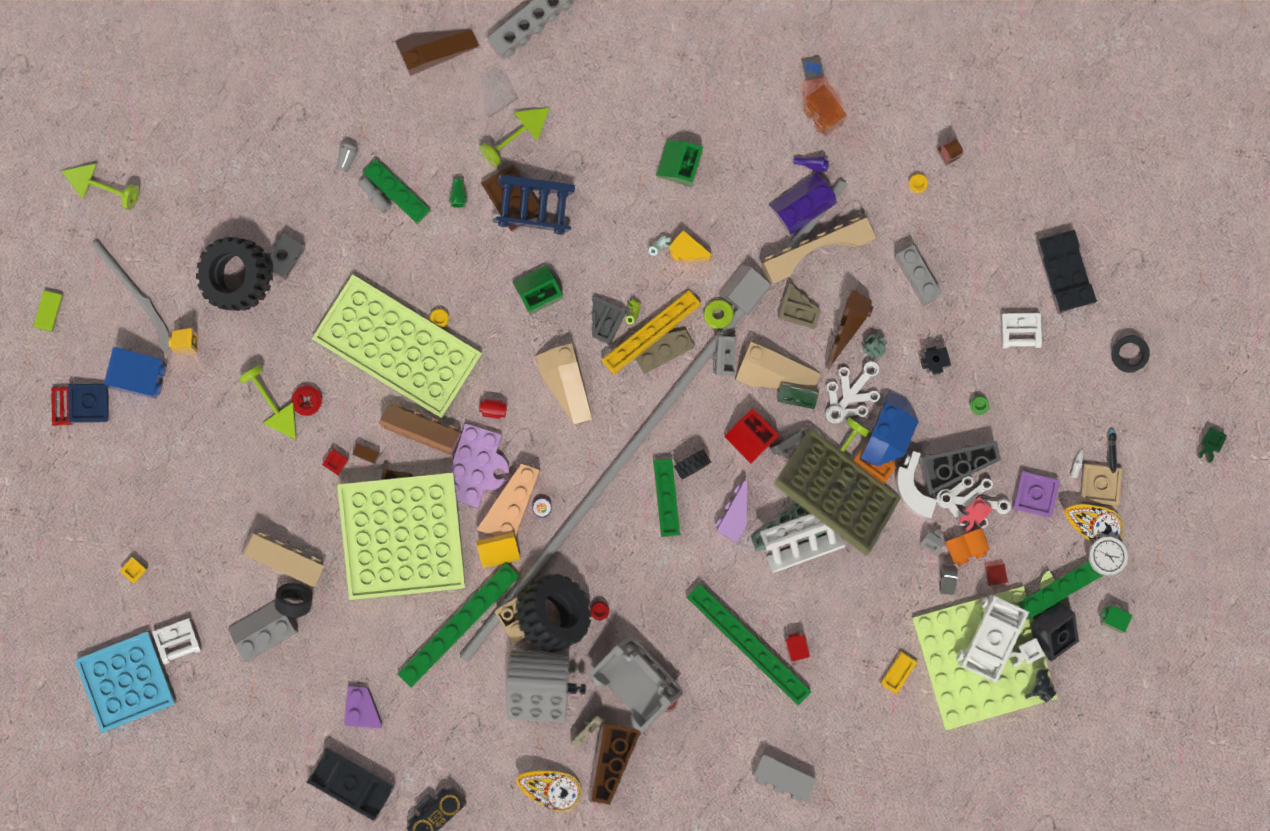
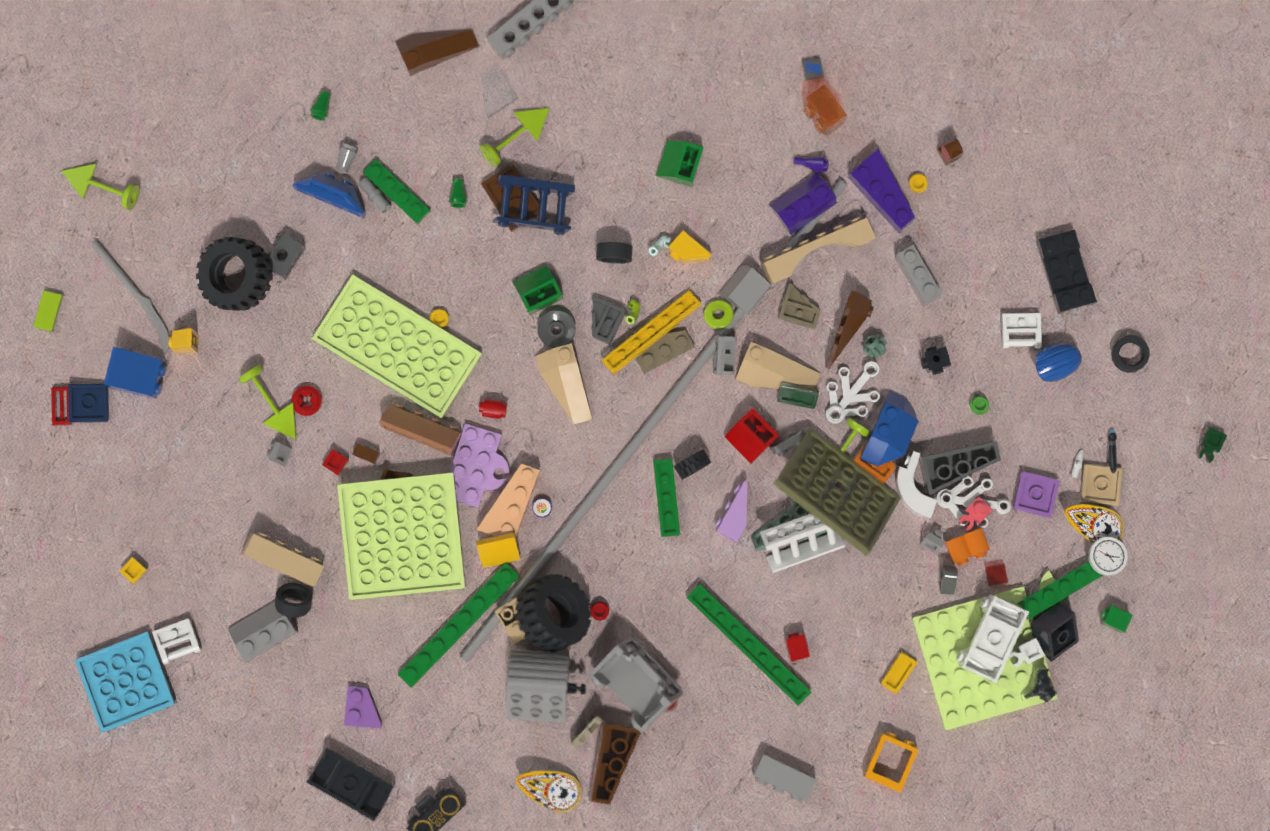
(279, 453): none -> light grey tile
(321, 106): none -> green cone
(331, 191): none -> blue wedge
(552, 320): none -> dark grey dish
(614, 252): none -> black tyre
(882, 191): none -> dark purple wedge
(892, 738): none -> light orange window
(1057, 361): none -> blue hair

